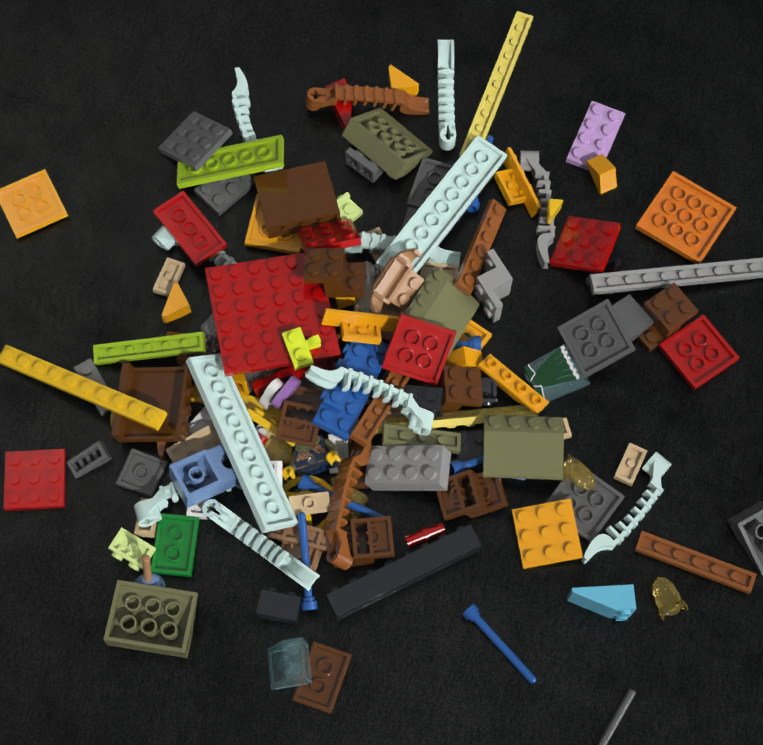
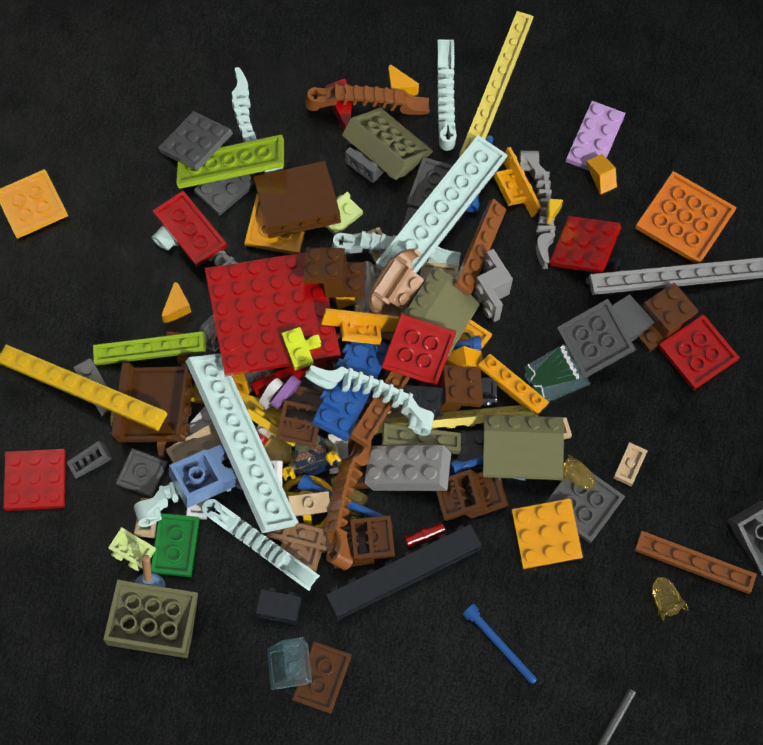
(169, 274): tan plate -> none
(309, 601): blue piece -> none
(329, 235): red plate -> none
(609, 601): medium azure slope -> none
(656, 469): light aqua piece -> none

